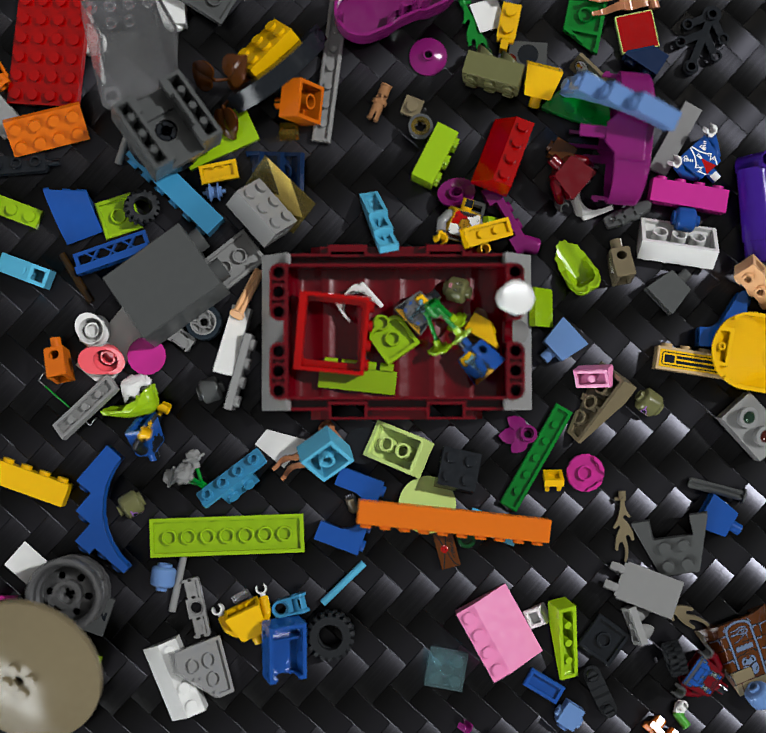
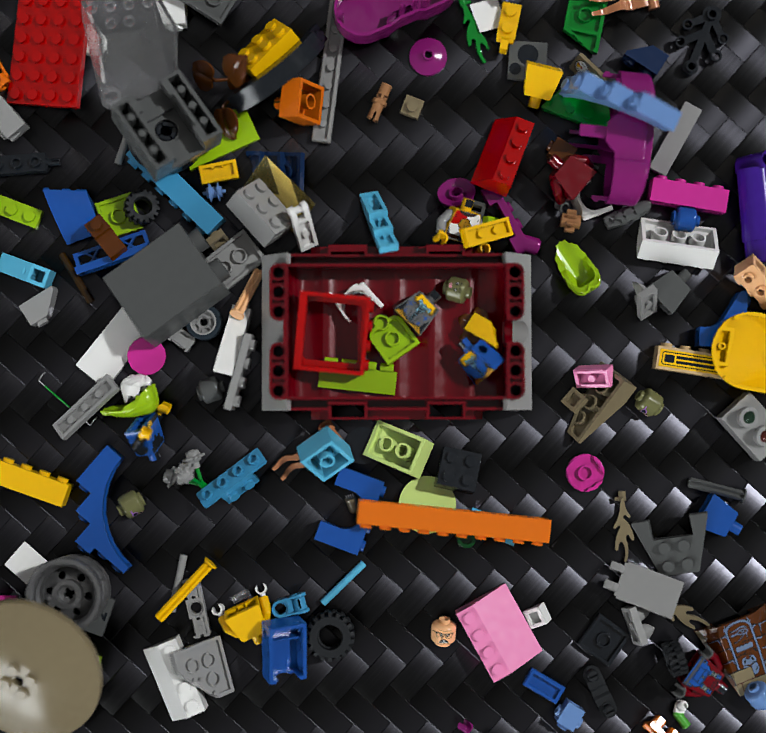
(40, 307): none -> light grey slope
(46, 129): orange plate -> none
(58, 362): orange torso -> none
(92, 329): white piece -> none
(101, 360): coral piece -> none
(105, 237): none -> reddish brown arch
(163, 576): medium blue head -> none
(186, 588): none -> yellow axle
(217, 239): none -> dark tan plate
(227, 535): lime plate -> none
(278, 445): white sticker -> none
(289, 131): clear yellow slope -> none
(303, 226): none -> white plate
(425, 121): piece -> none
(435, 156): lime brick -> none
(435, 309): plant -> none
(443, 631): none -> light nougat head
(446, 551): reddish brown tile -> none
(446, 668): clear light blue plate -> none
(493, 73): olive piece -> none
(515, 297): white piece -> none
(515, 434): magenta plate -> none
(535, 457): green tile -> none
(542, 310): lime tile -> none
(553, 478): yellow tile -> none
(562, 341): medium blue torso -> none
(564, 636): lime slope -> none
(570, 221): none -> medium nougat gear
(574, 400): none -> dark tan plate
(620, 263): dark tan torso -> none
(636, 31): red tile -> none
(645, 300): none -> light grey tile
(699, 158): blue torso -> none

